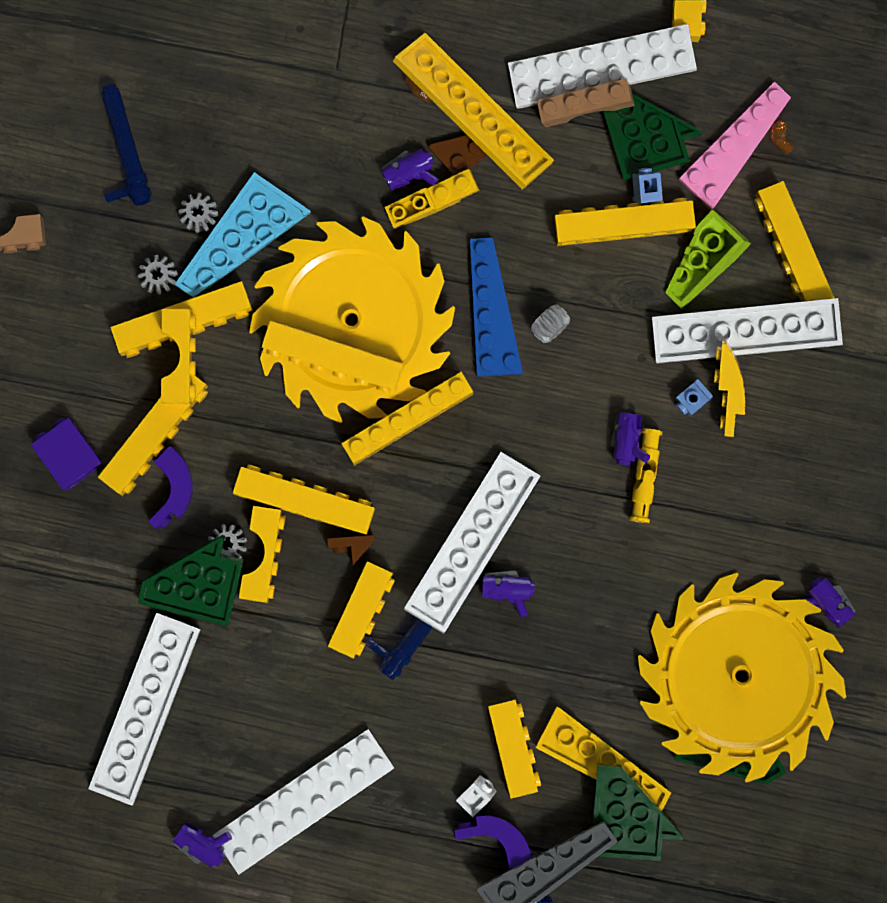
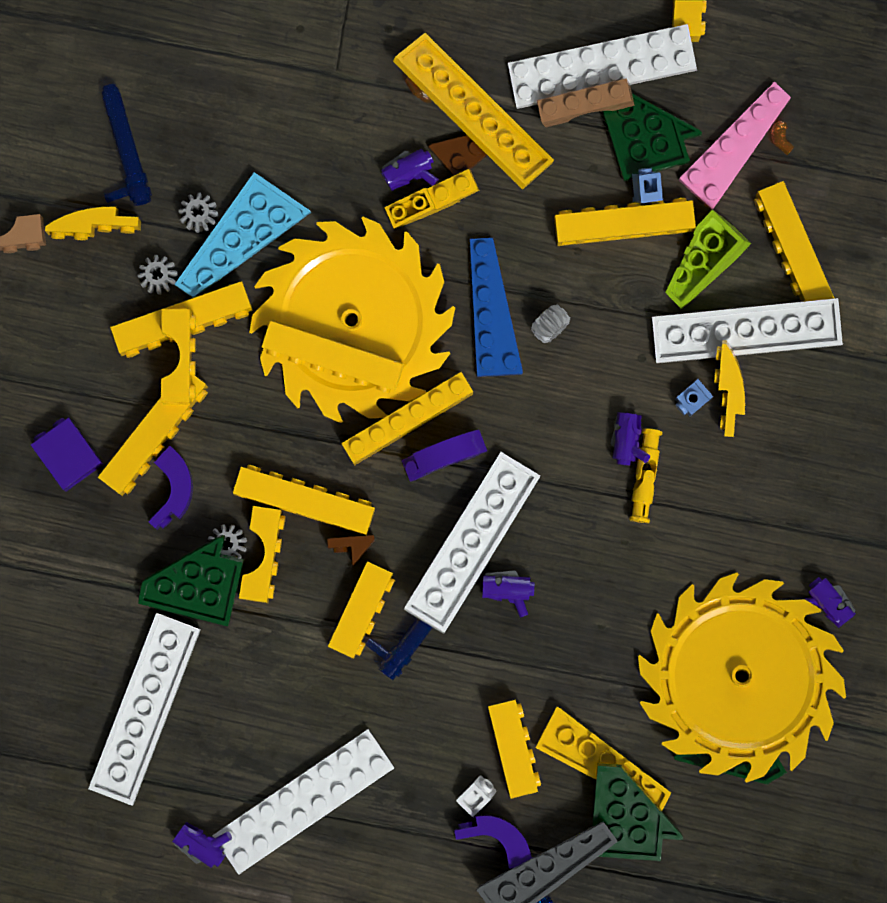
(83, 223): none -> yellow slope
(444, 454): none -> dark purple arch

